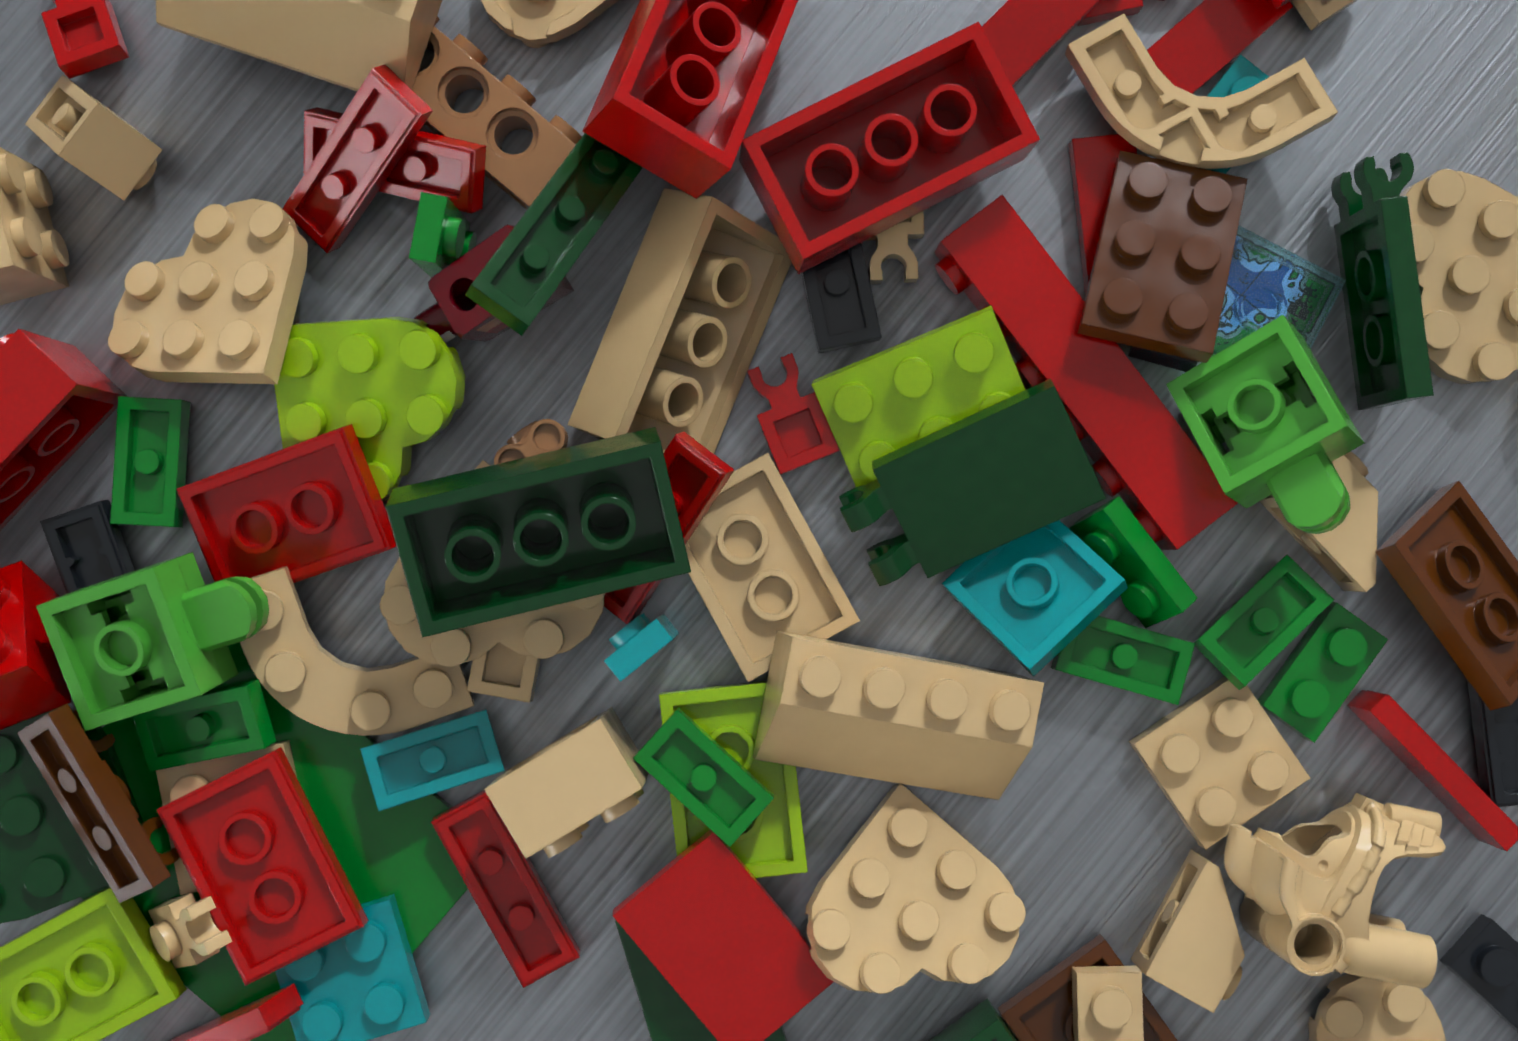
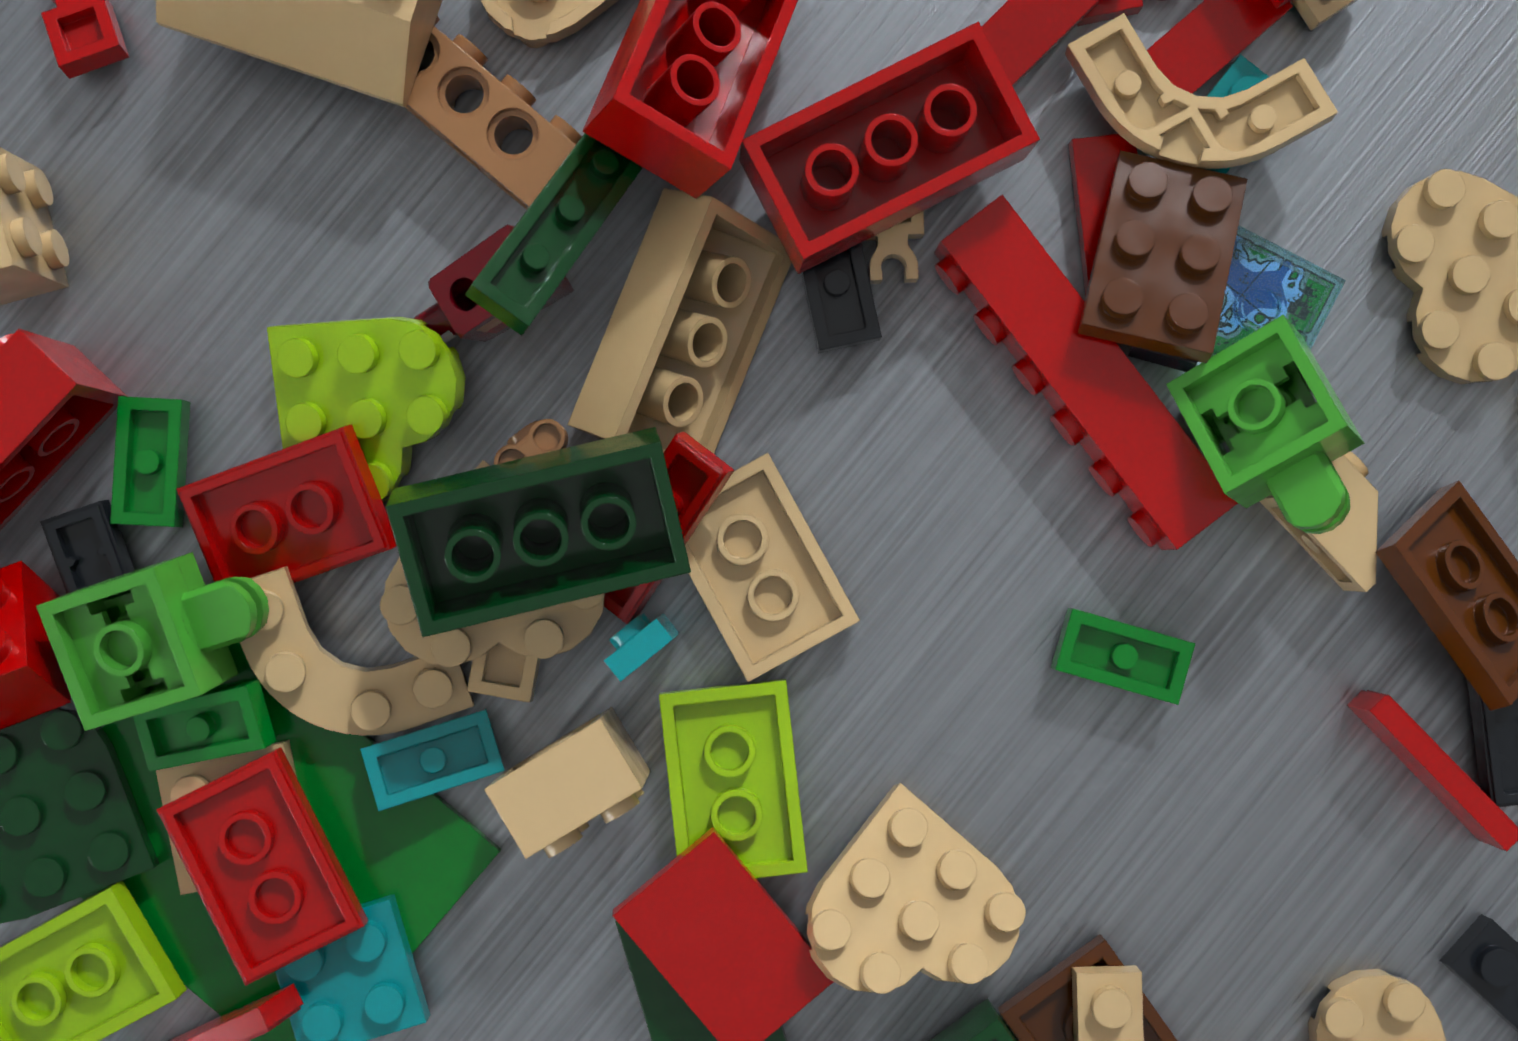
(94, 139): tan slope -> none
(97, 803): reddish brown plate -> none
(186, 930): tan plate -> none
(219, 307): tan plate -> none
(357, 158): red tile -> none
(429, 164): red tile -> none
(439, 234): green plate -> none
(506, 889): red tile -> none
(704, 777): green plate -> none
(794, 425): red plate -> none
(895, 716): tan slope -> none
(916, 389): lime plate -> none
(975, 485): dark green tile -> none
(1036, 592): teal plate -> none
(1153, 584): green plate -> none
(1194, 937): tan slope -> none
(1219, 760): tan plate -> none
(1263, 622): green plate -> none
(1316, 889): tan helmet -> none
(1321, 671): green plate -> none
(1381, 285): dark green tile -> none

